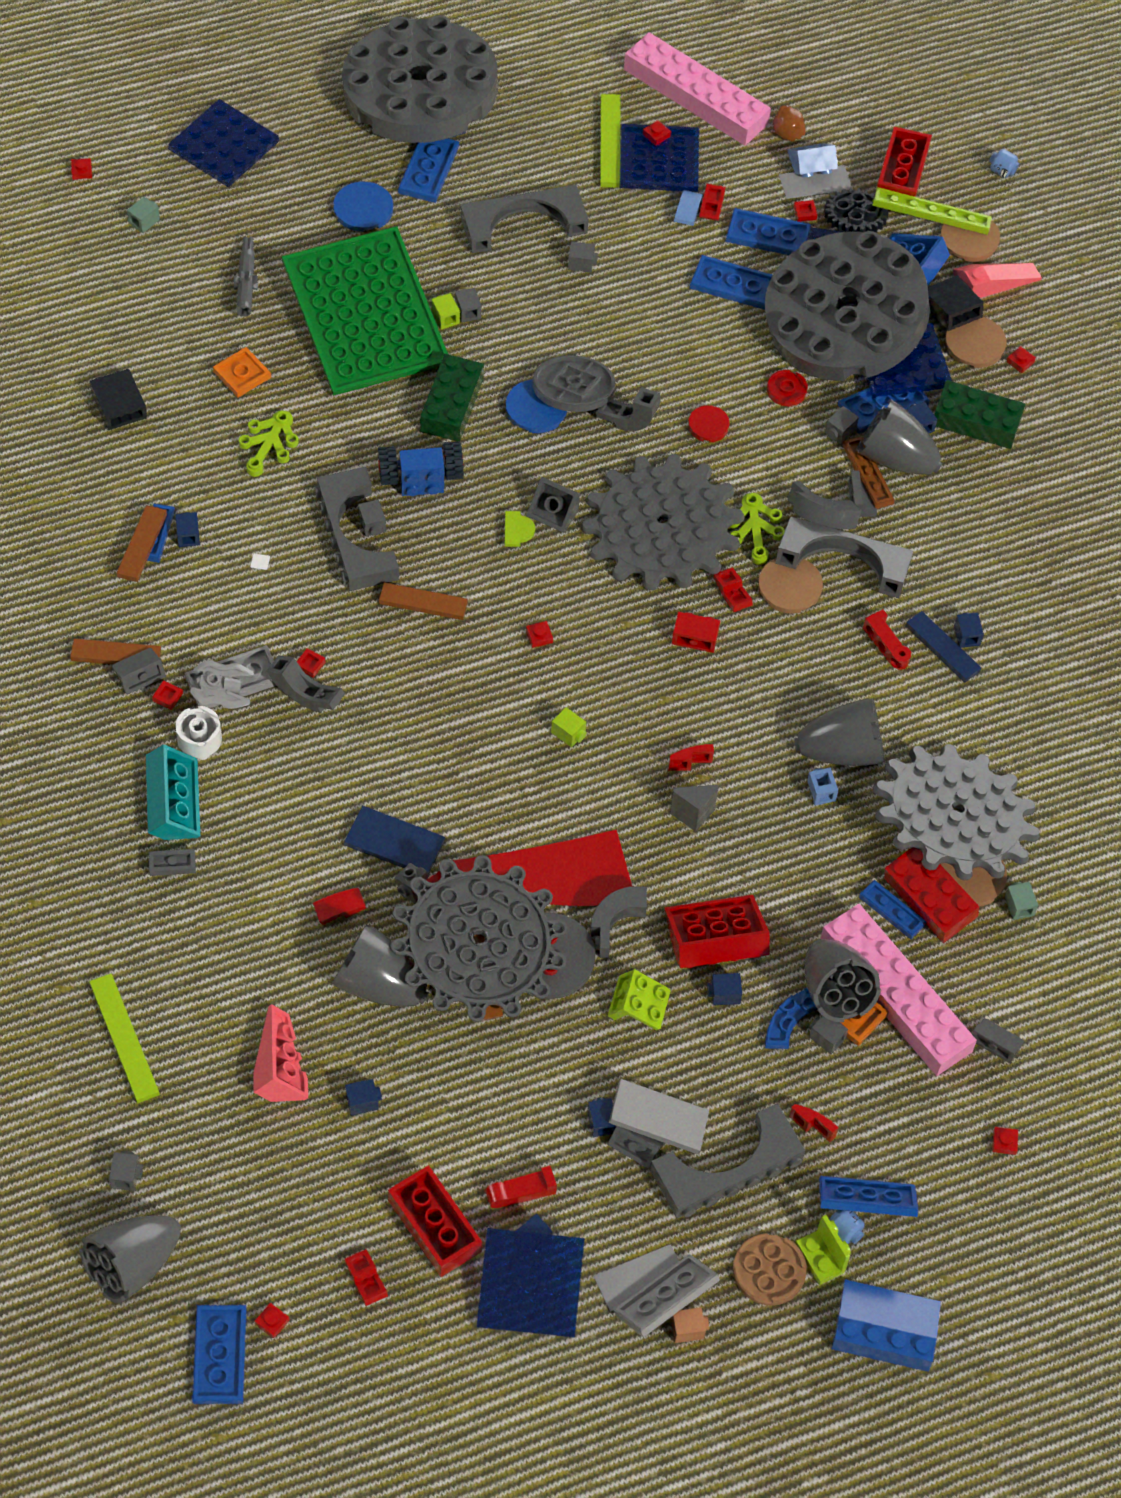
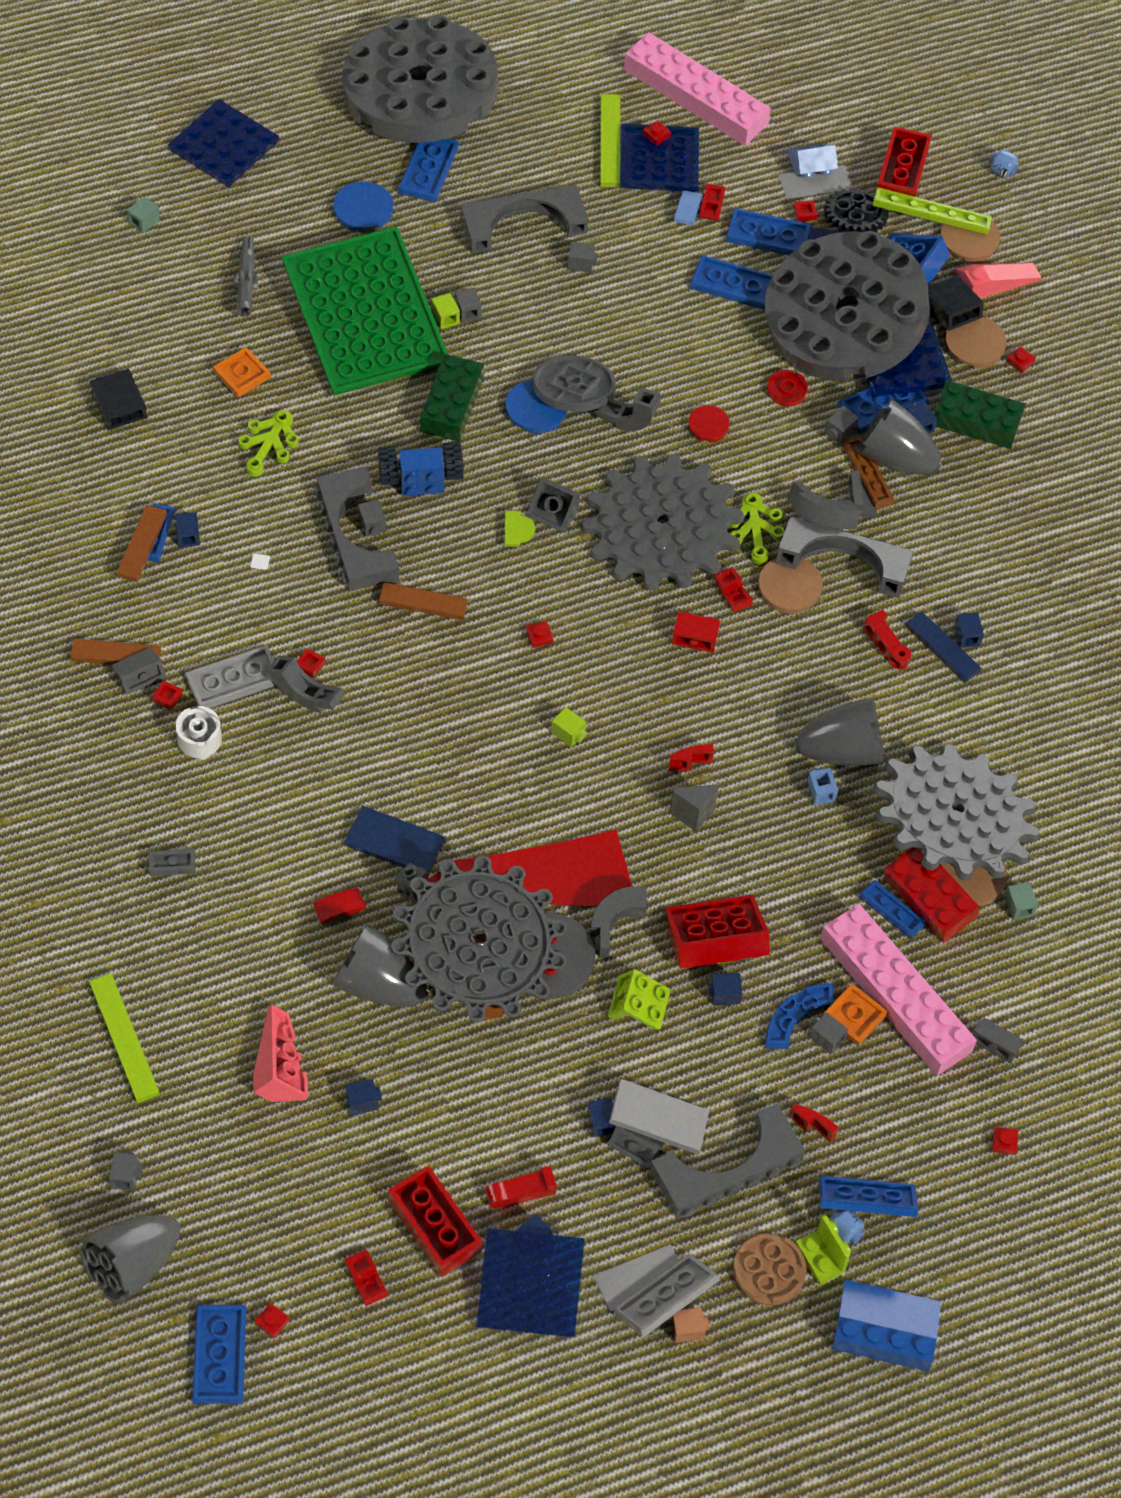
(81, 168): red plate -> none
(172, 794): teal slope -> none
(220, 684): light grey piece -> none
(789, 123): dark orange hair -> none
(840, 980): dark grey cylinder -> none

